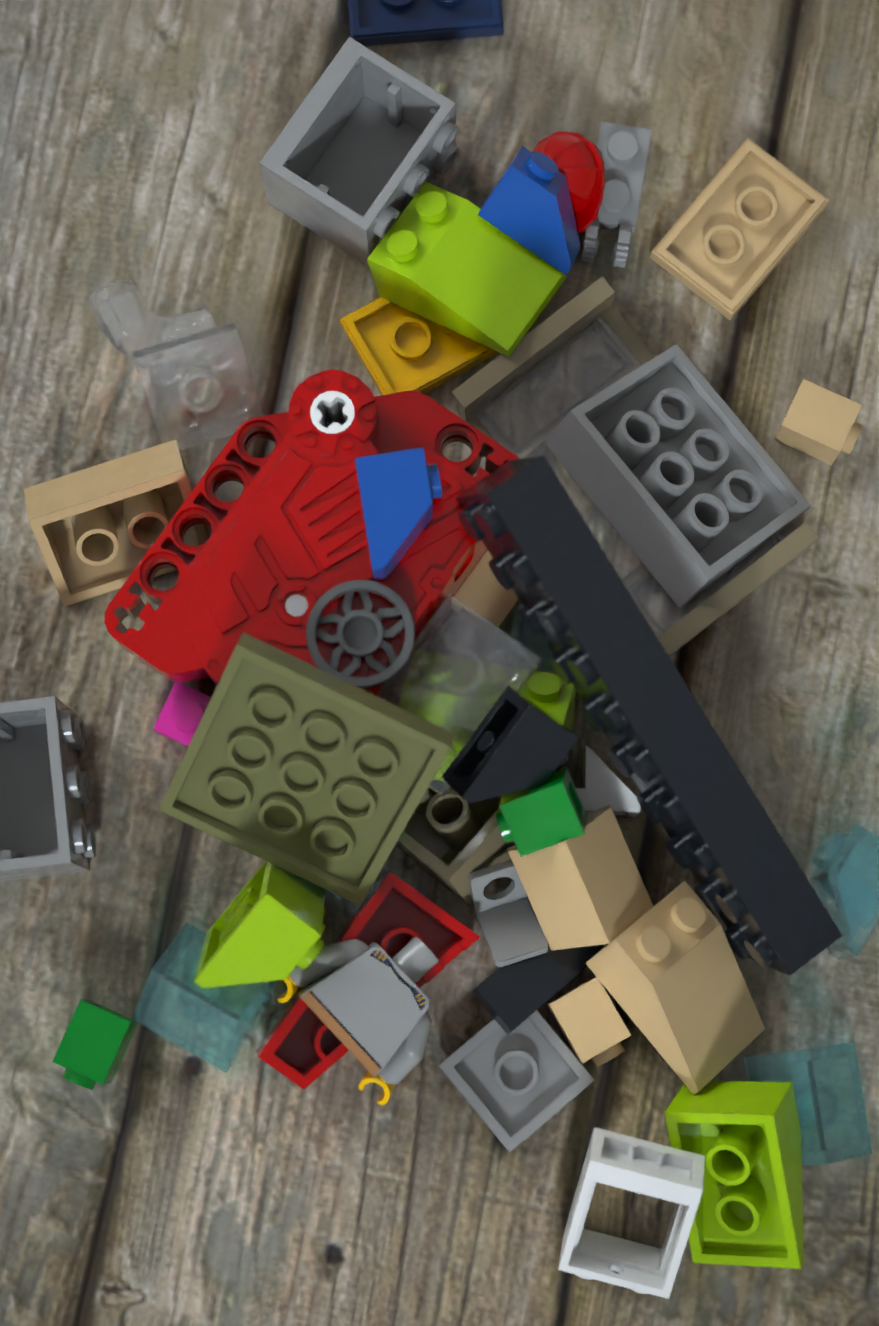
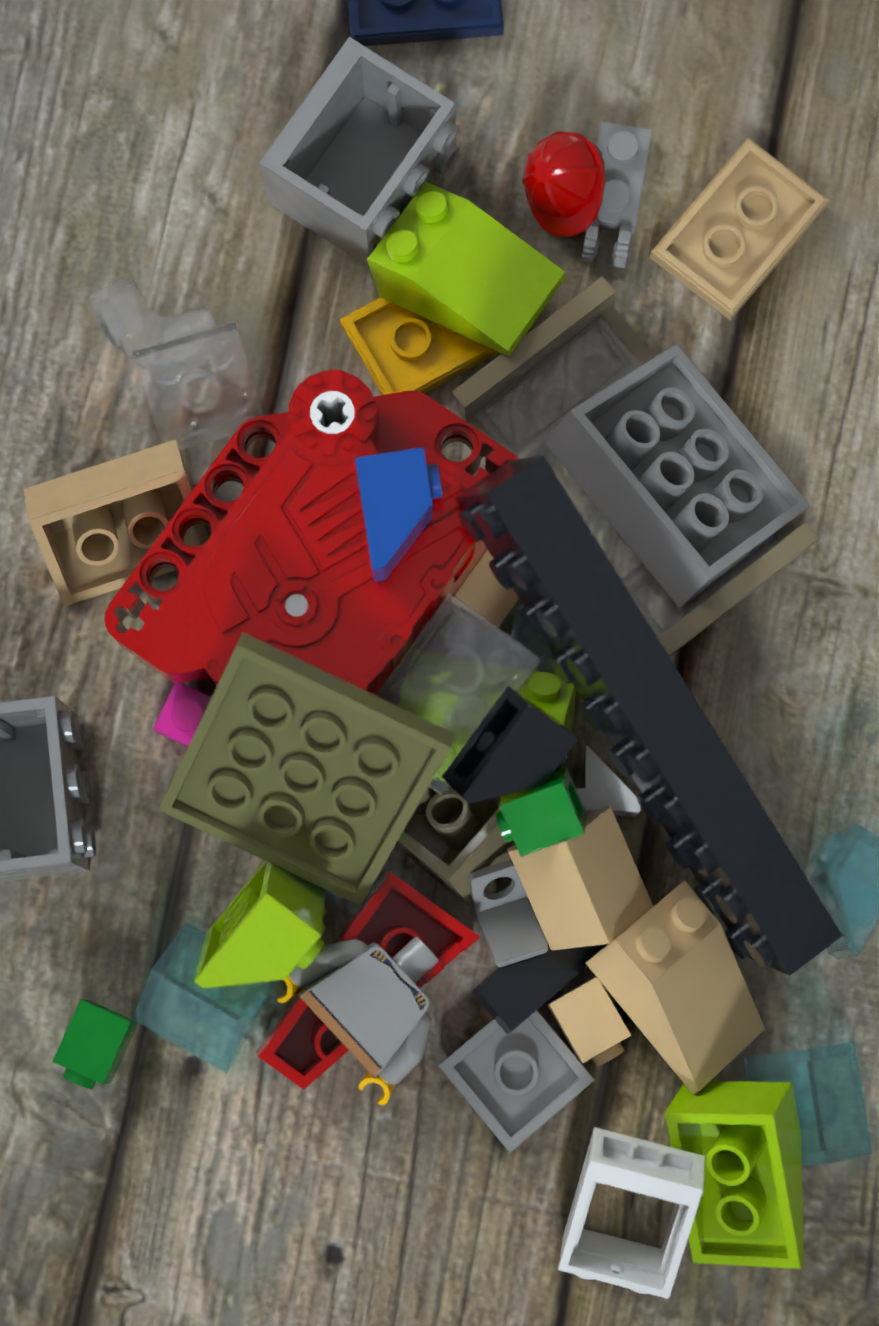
(361, 632): dark grey wheel -> none
(535, 209): blue slope -> none
(820, 423): tan brick -> none

